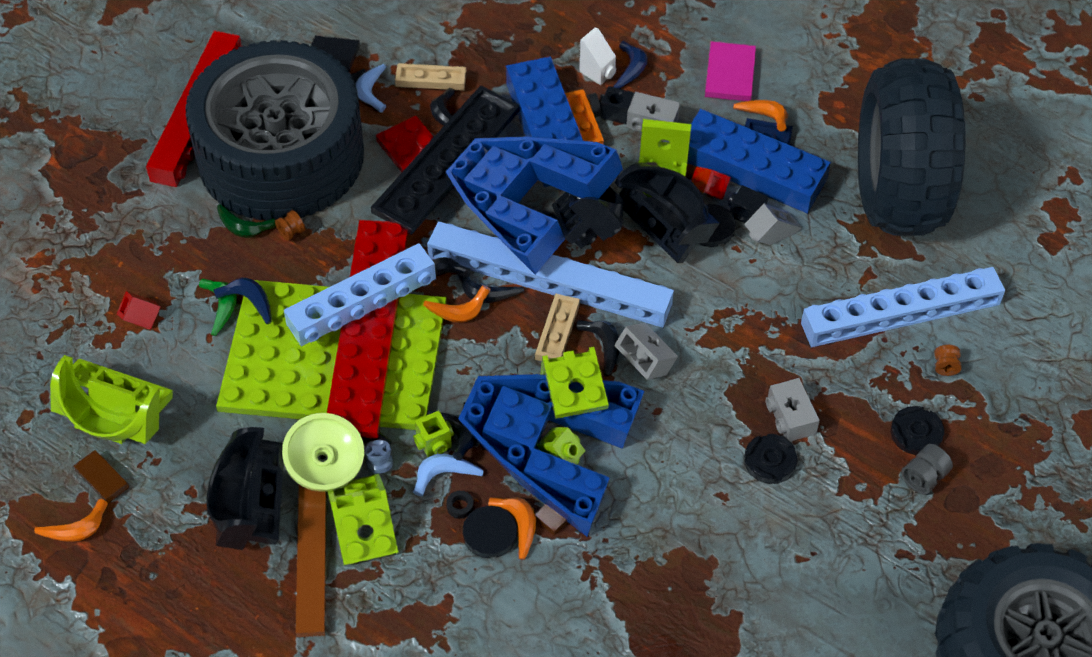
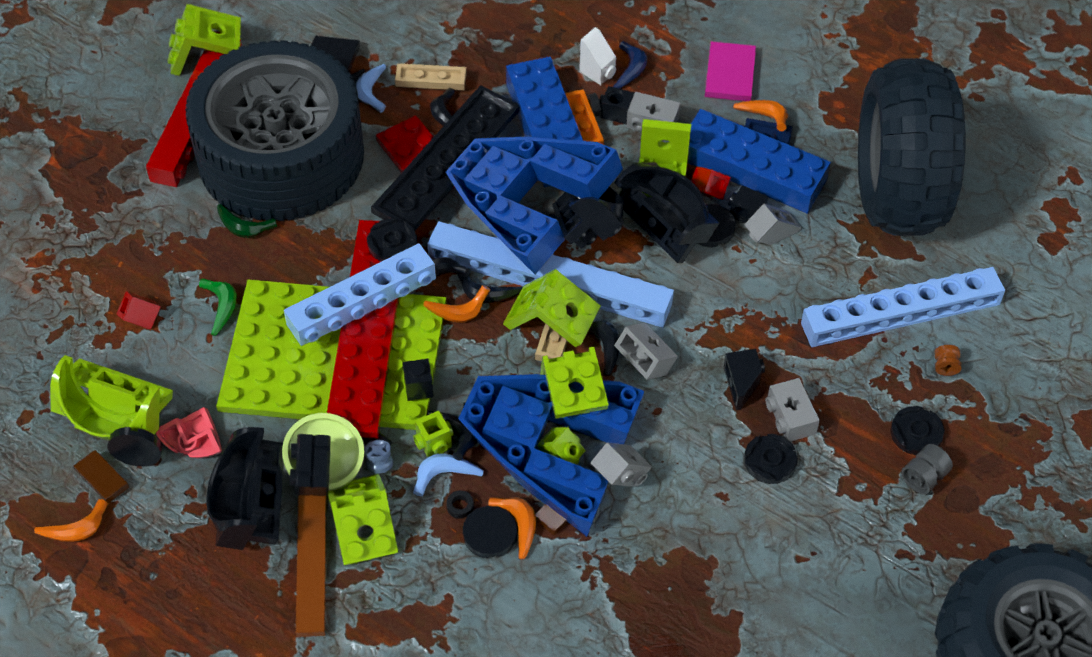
(135, 447): none -> black tile
(192, 435): none -> coral brick
(196, 31): none -> lime bracket
(251, 290): dark blue piece -> none
(290, 225): dark orange wheel -> none
(312, 465): none -> black brick
(390, 238): none -> black tile
(418, 379): none -> black brick
(548, 301): none -> lime bracket
(621, 465): none -> light grey brick
(743, 374): none -> black slope

